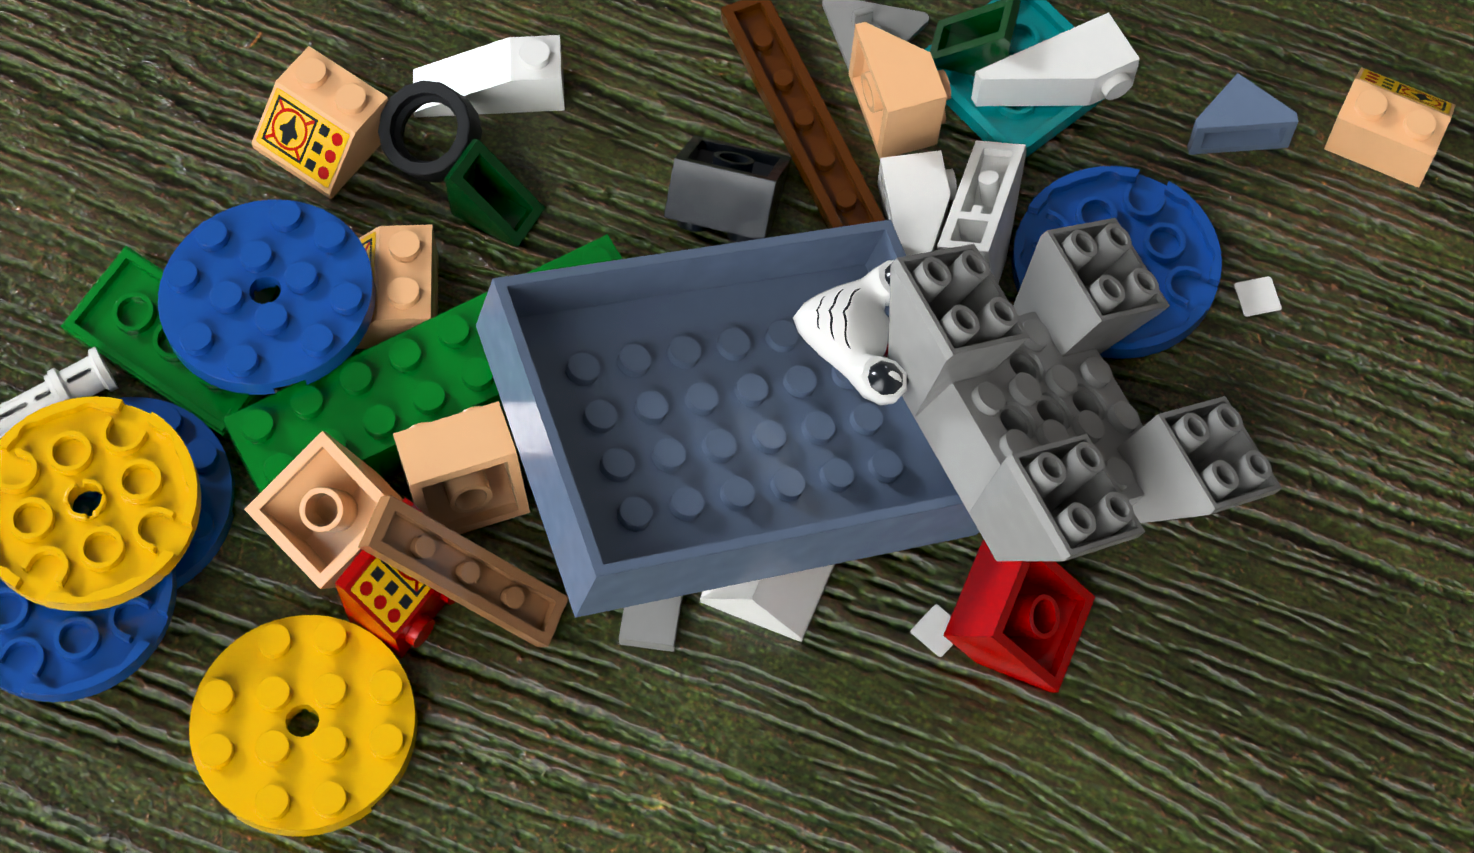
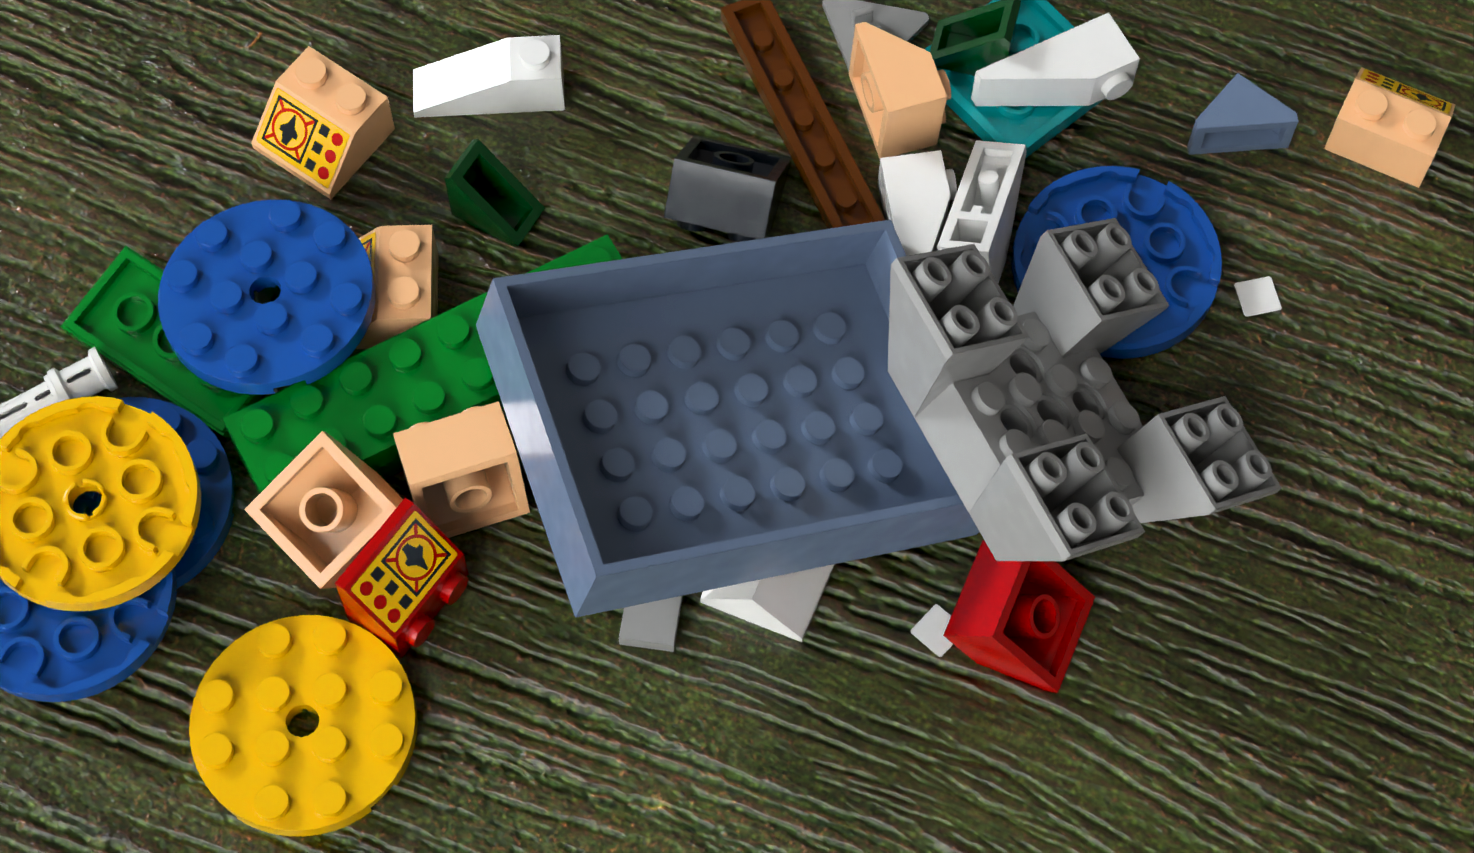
(399, 110): black tyre -> none
(463, 571): medium nougat plate -> none
(853, 334): white head -> none

